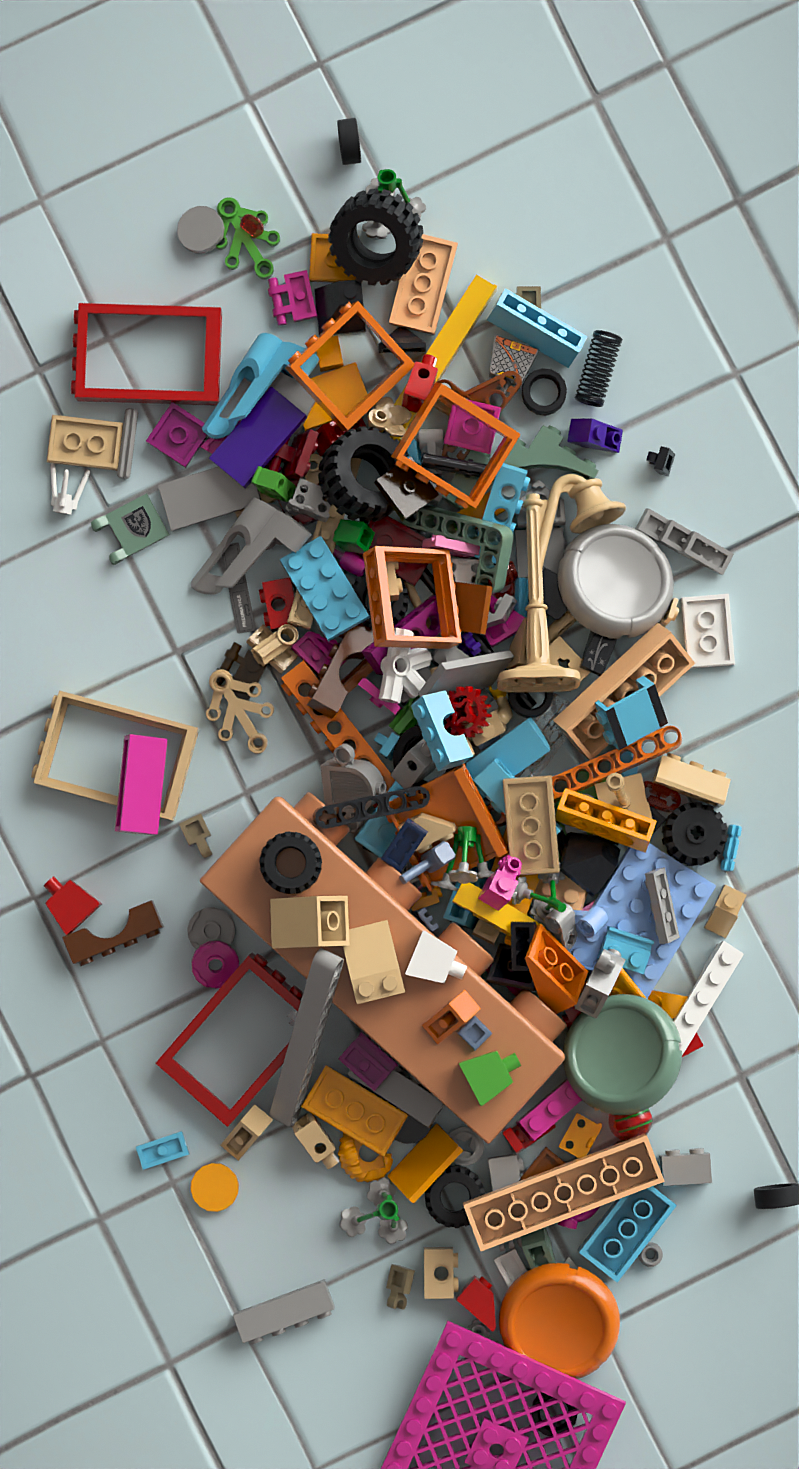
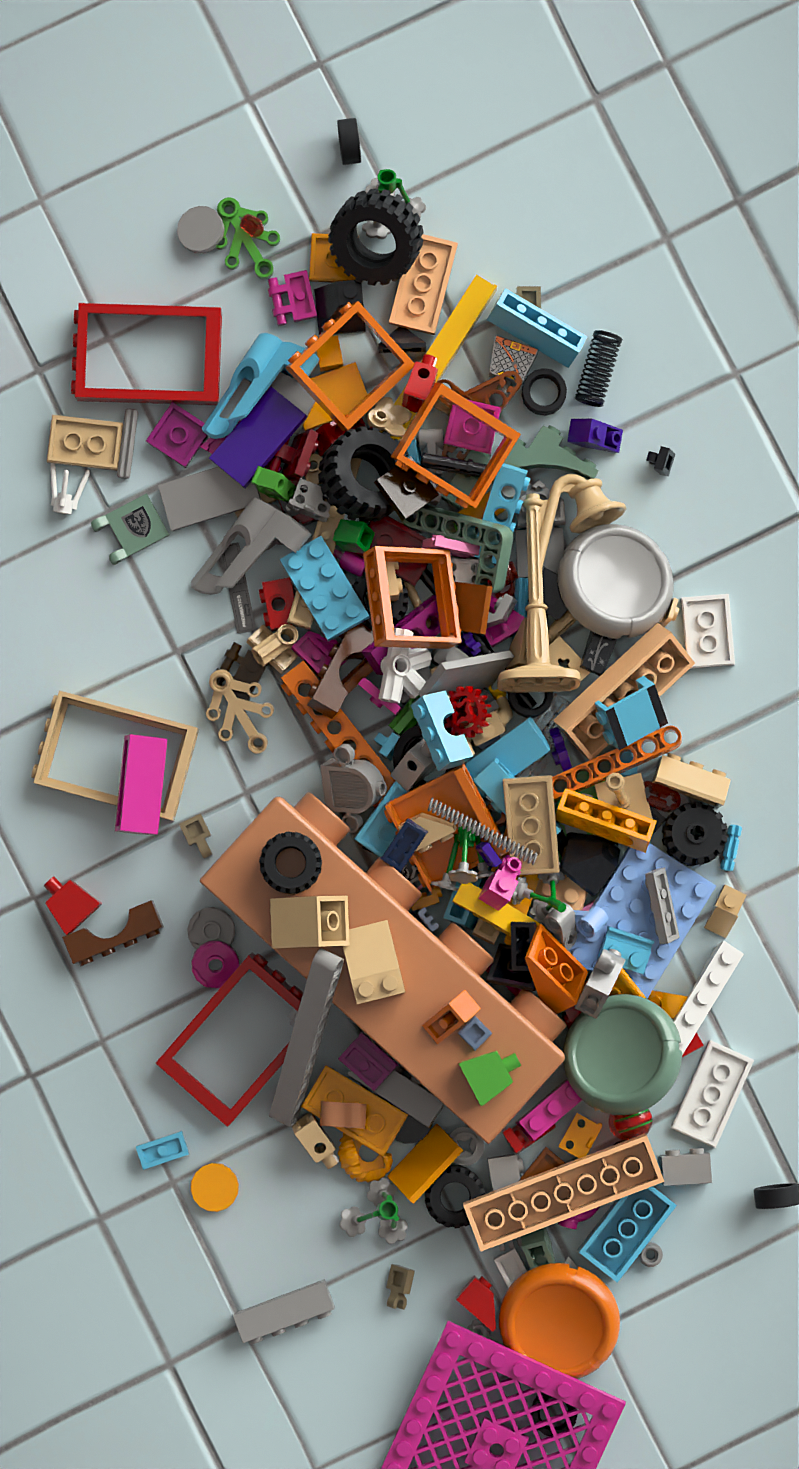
(246, 1132): tan slope -> none
(343, 1114): none -> nougat axle
(383, 807): black beam -> none
(430, 861): sand blue piece -> none
(434, 960): white torso -> none
(434, 1287): tan brick -> none
(448, 814): none -> light grey piece
(488, 854): none -> dark purple tile
(560, 754): none -> dark purple plate
(684, 541): light grey slope -> none
(712, 1094): none -> white tile

